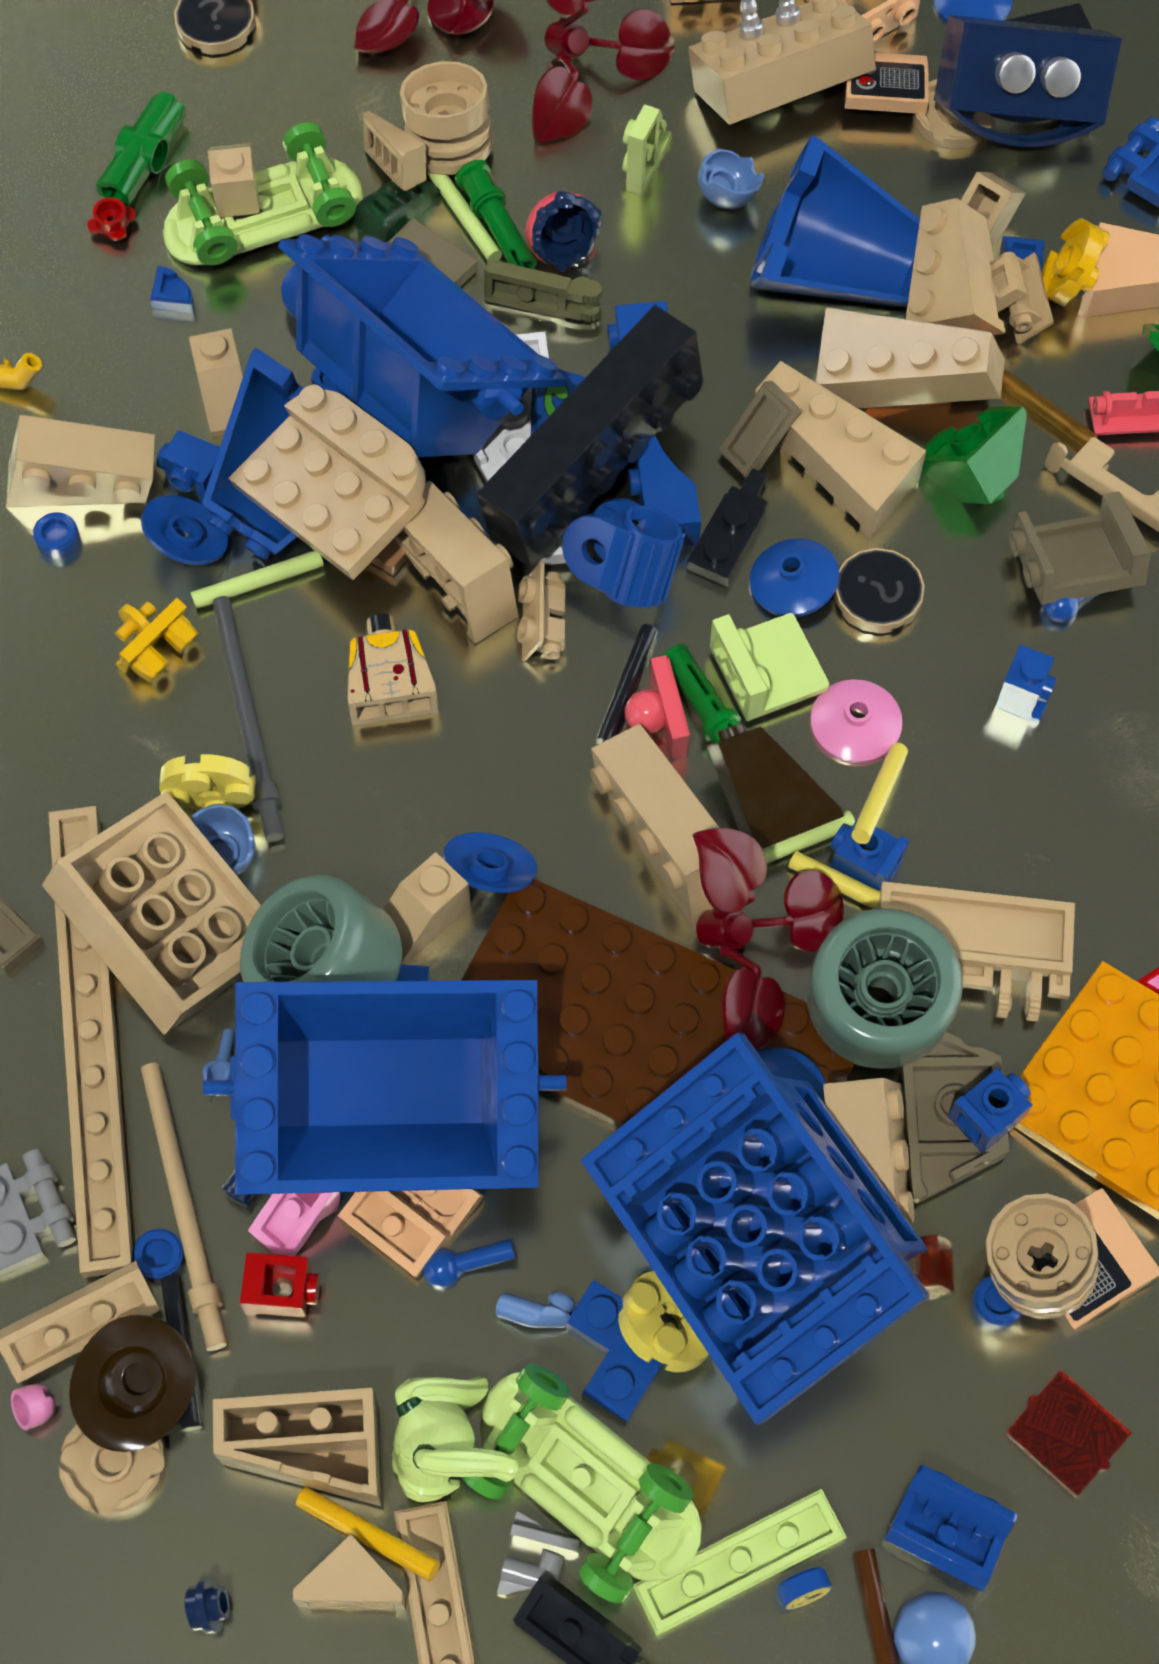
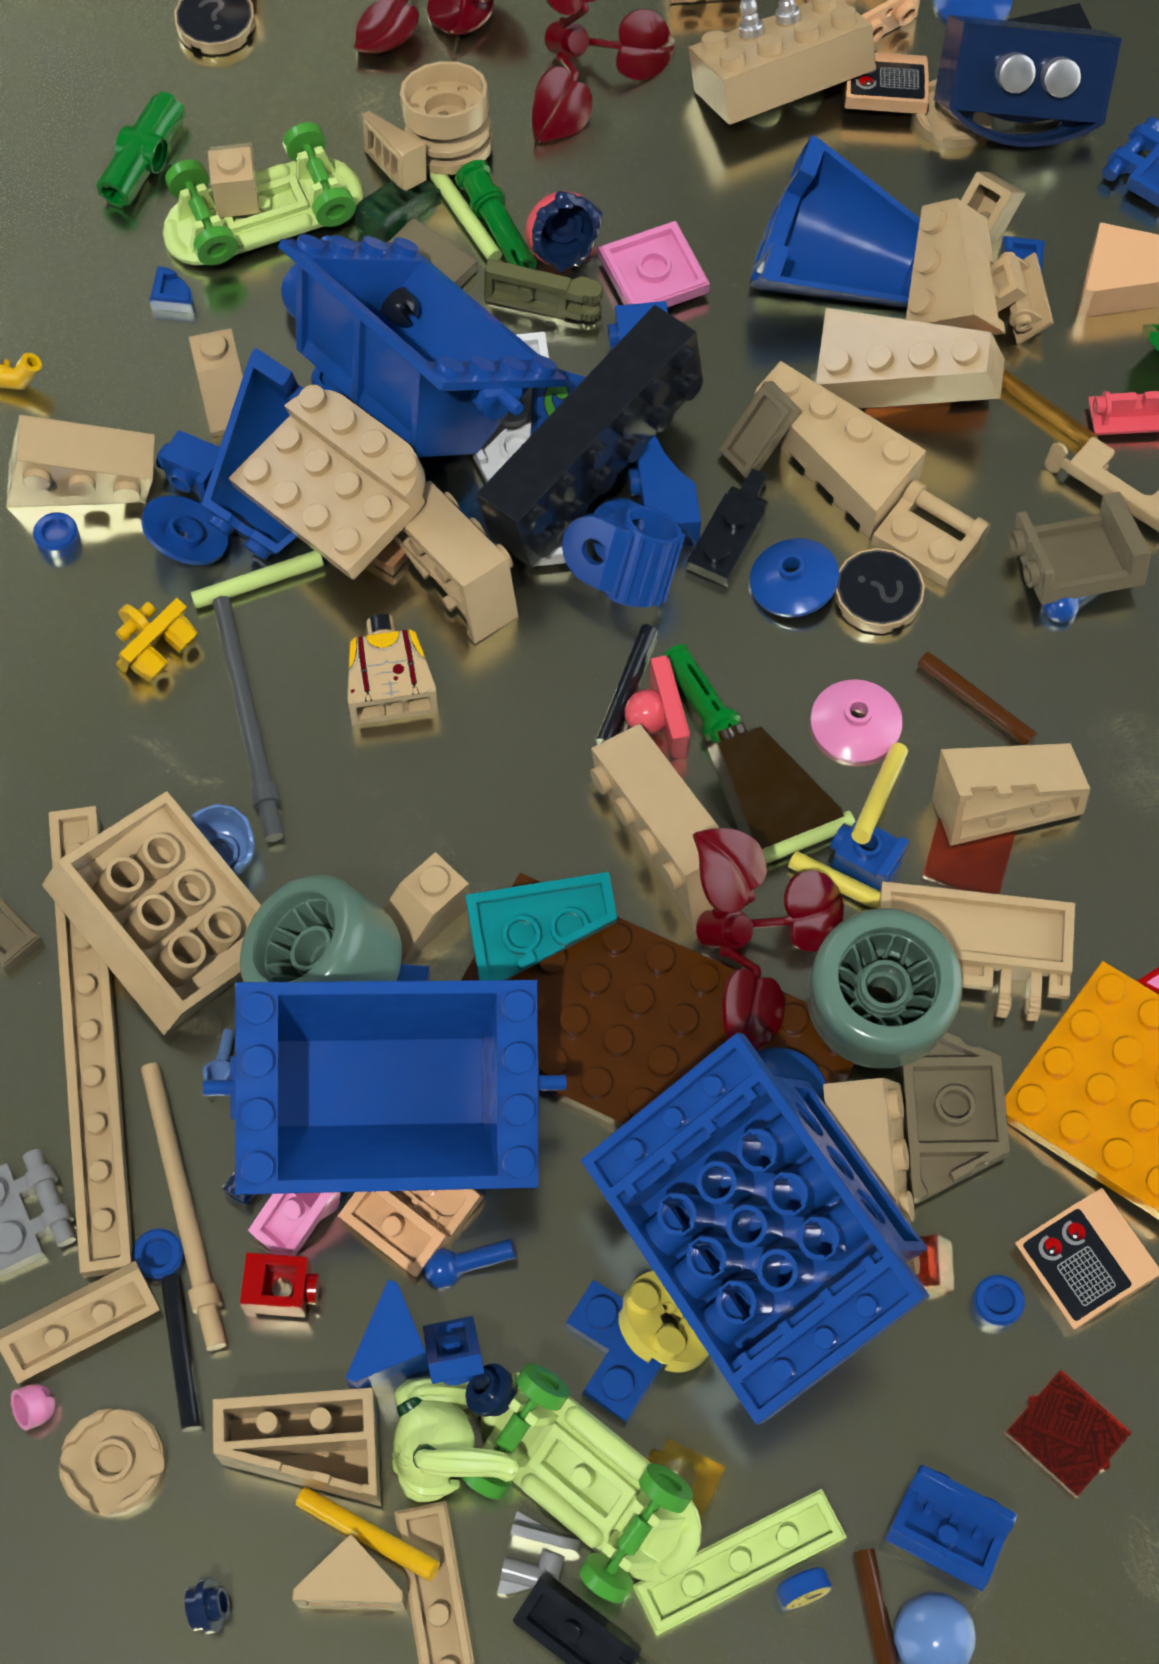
(111, 218): red plate -> none
(132, 1383): dark brown hat -> none
(207, 783): light yellow plate -> none
(389, 1348): none -> blue slope
(400, 307): none -> black hinge
(453, 1351): none -> blue plate
(490, 1392): none -> dark blue plate
(491, 862): blue dish -> none
(535, 921): none -> teal wing
(536, 1314): medium blue arm -> none
(542, 596): tan hinge -> none
(645, 143): yellowish green wing -> none
(654, 267): none -> bright pink plate
(728, 179): medium blue hair -> none
(767, 664): yellowish green bracket -> none
(928, 547): none -> tan plate
(969, 865): none -> clear red piece
(977, 699): none -> reddish brown bar
(978, 458): green slope -> none
(982, 1121): blue brick -> none
(1007, 789): none -> tan wedge
(1027, 685): blue brick -> none
(1031, 1229): tan wheel -> none
(1075, 263): yellow plate -> none

